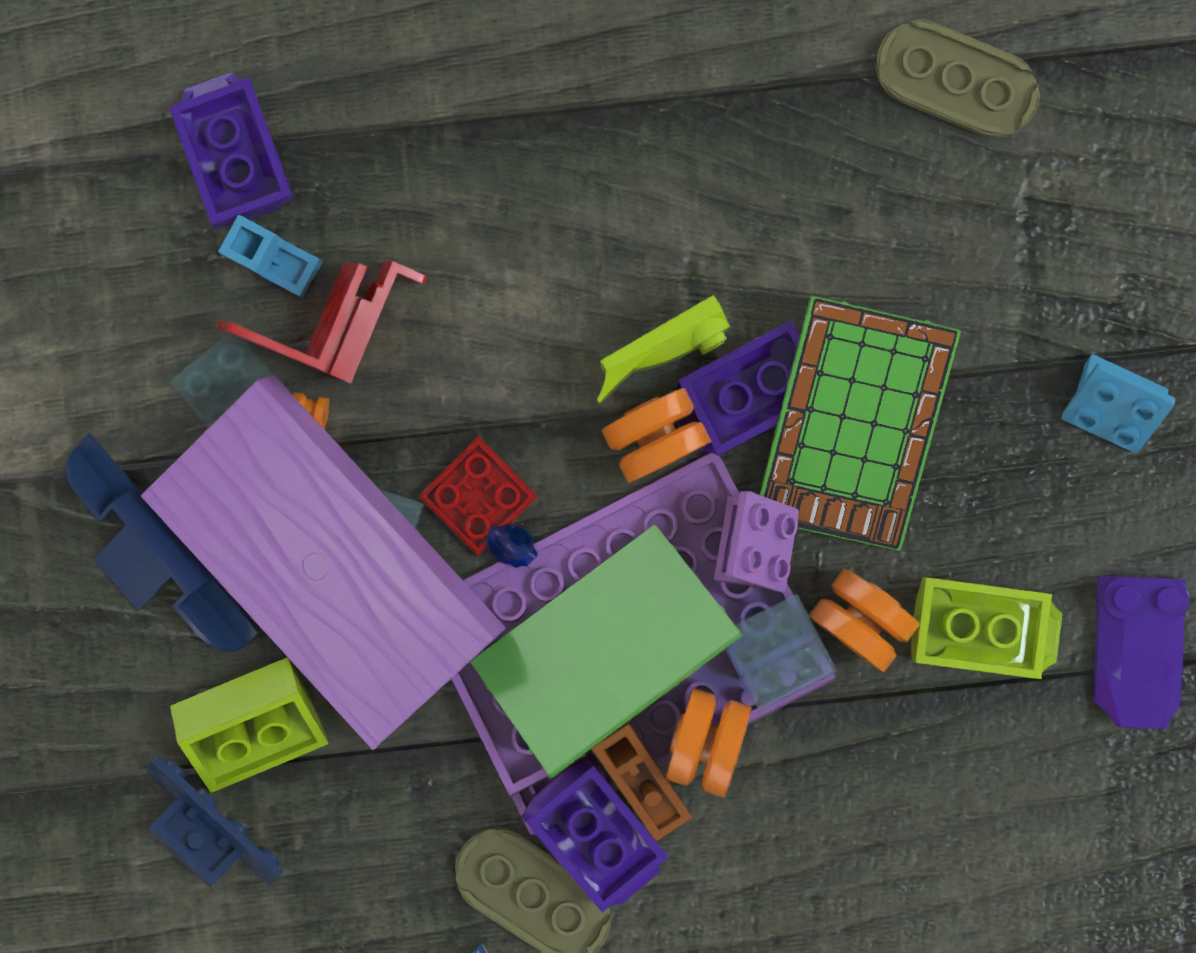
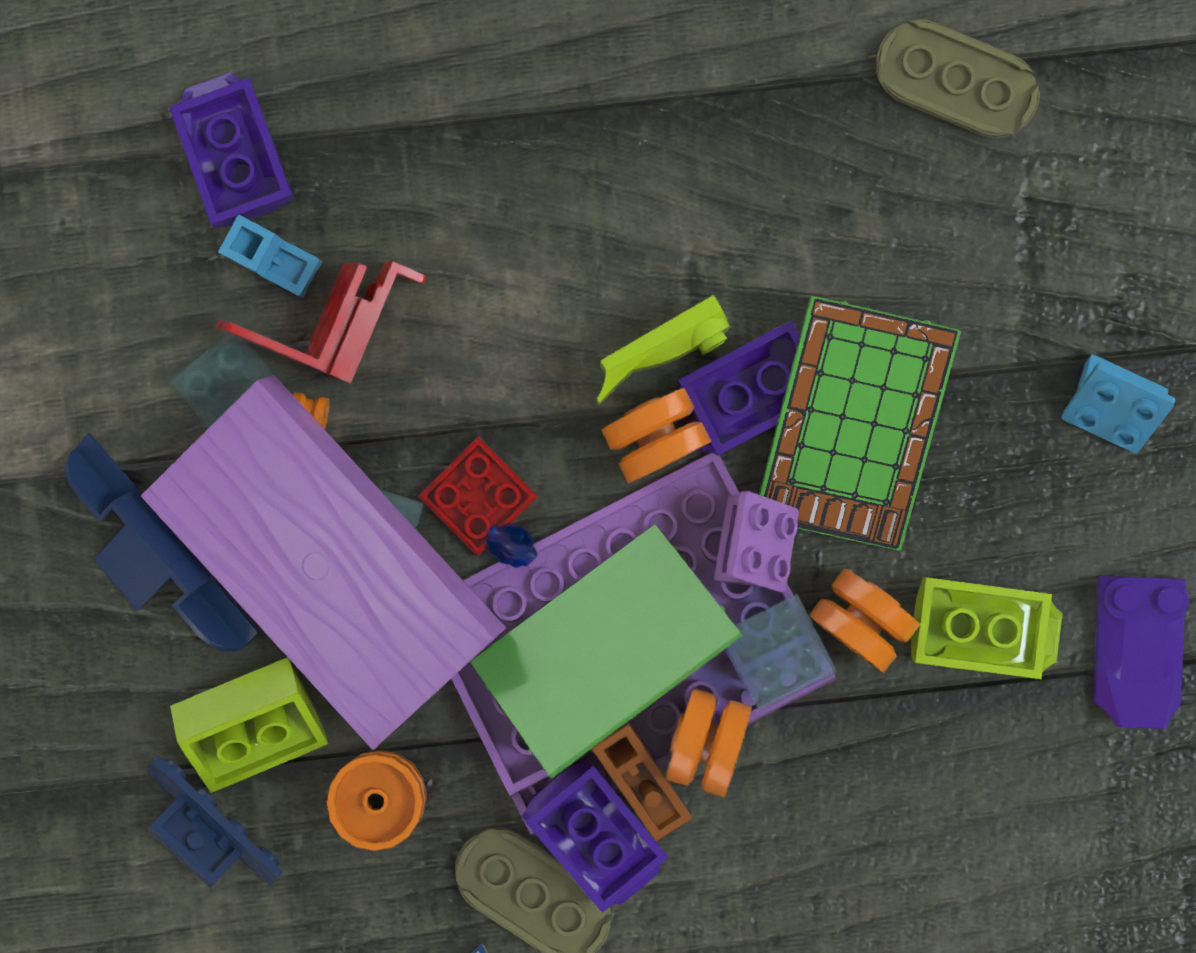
(357, 816): none -> orange wheel

